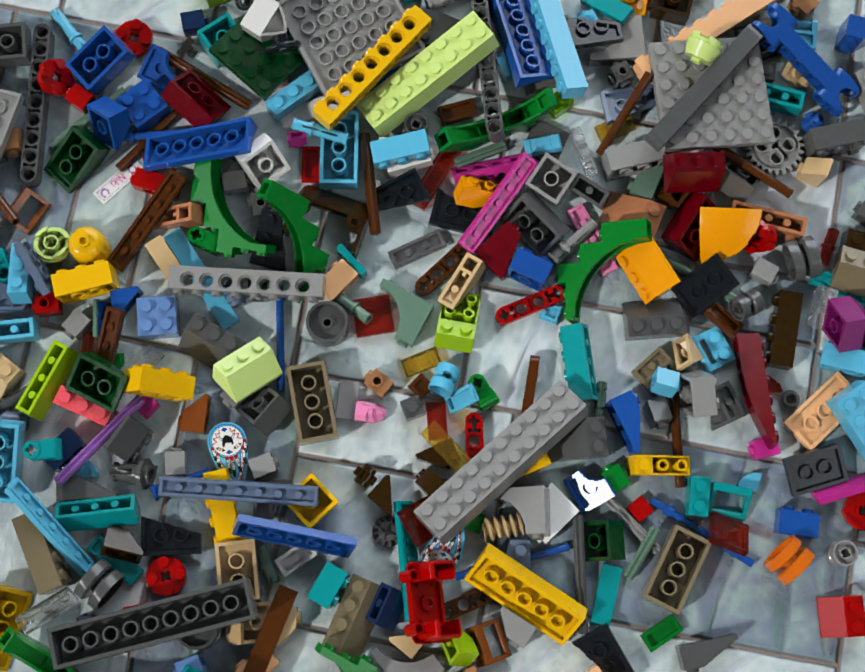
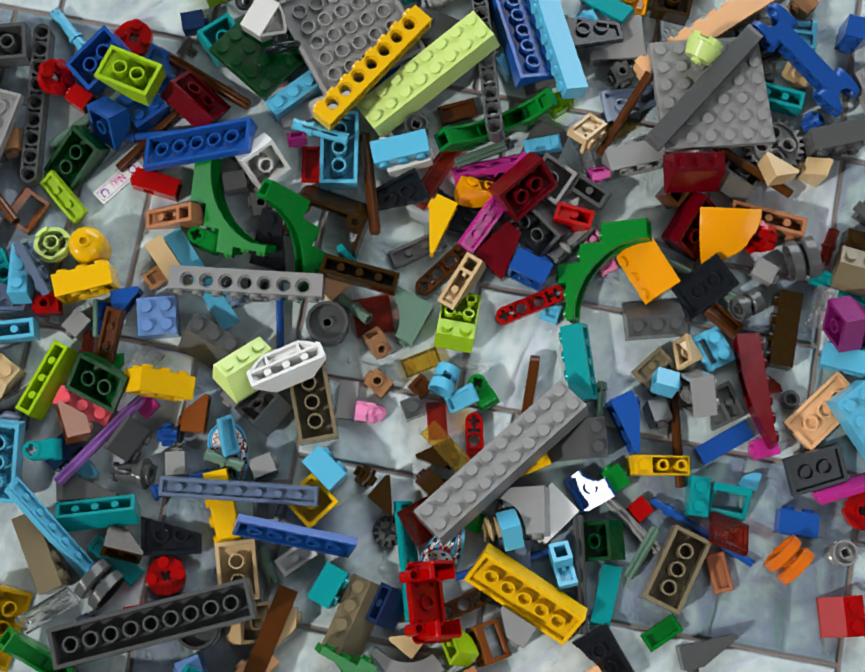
(64, 197): none -> lime tile
(73, 424): none -> slope
(131, 74): none -> lime slope
(147, 220): reddish brown tile -> none
(154, 278): none -> medium nougat plate
(167, 434): none -> blue gear
(218, 458): none -> sand green pin
(227, 435): none -> medium azure tile
(286, 366): none -> white wedge
(326, 470): none -> medium azure brick
(360, 274): none -> dark brown brick
(377, 343): none -> medium nougat brick
(440, 215): none -> yellow slope
(473, 364): none -> clear tile
(510, 529): none -> medium azure slope
(523, 186): none -> dark red slope
(562, 564): none -> medium azure brick
(574, 216): none -> red slope
(588, 132): none -> tan bracket
(598, 174): none -> dark pink plate
(628, 207): nougat slope -> none
(645, 183): sand green slope -> none
(718, 573): none -> nougat tile
(724, 442): none -> blue tile
(776, 170): none -> tan slope

